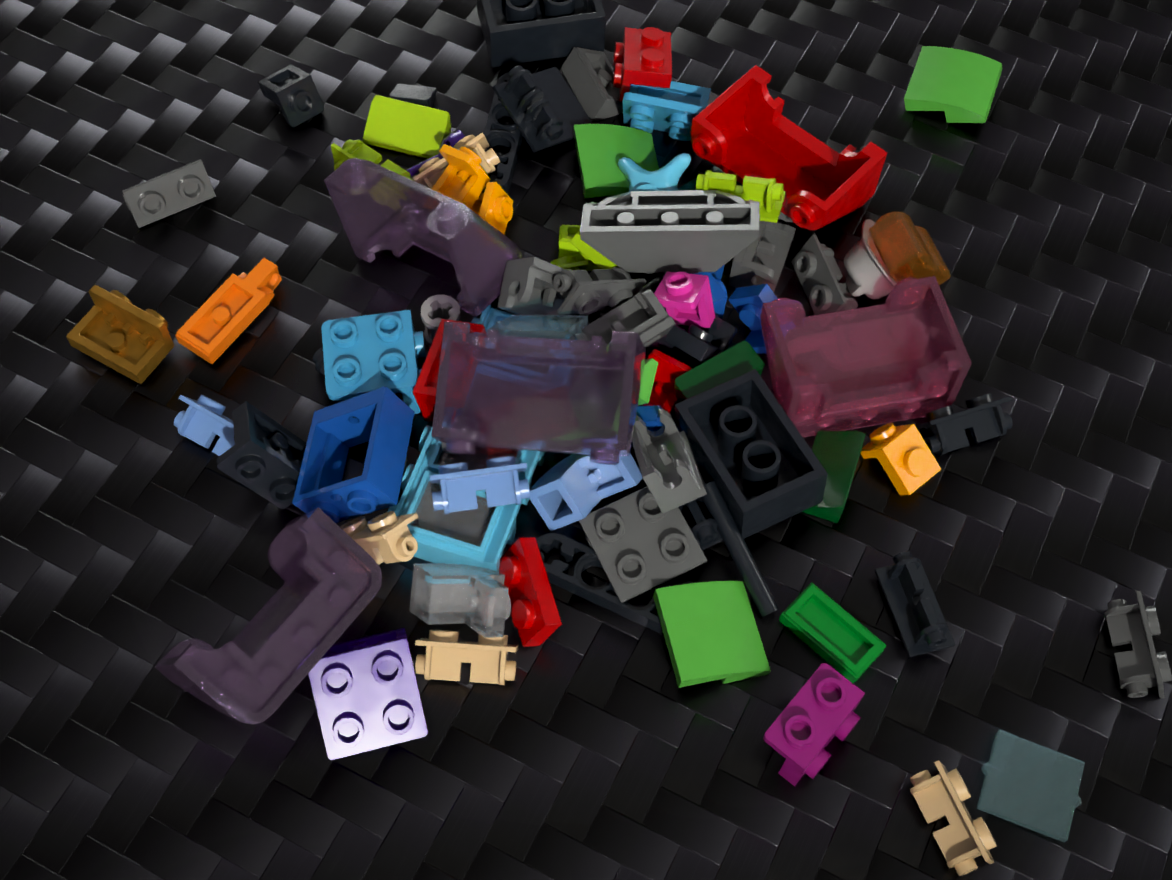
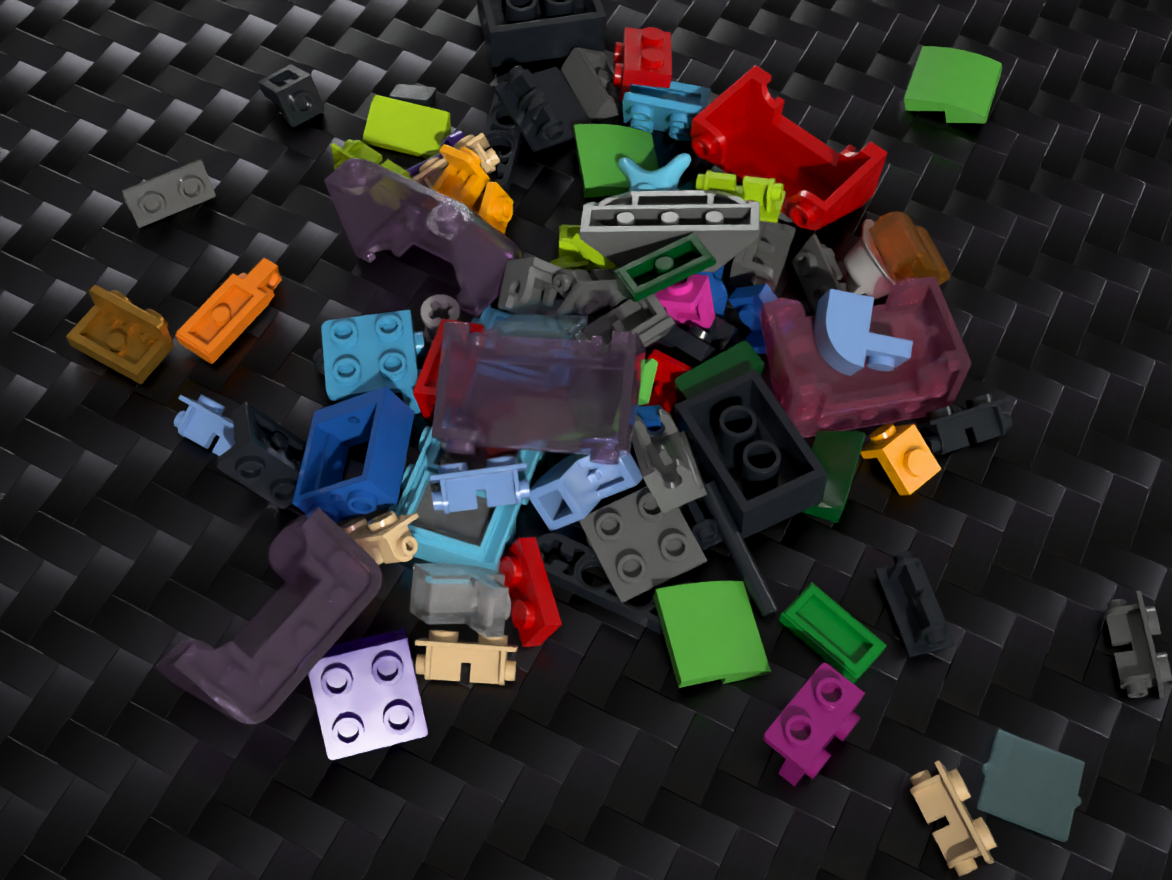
(663, 268): none -> dark green slope
(845, 338): none -> medium blue brick

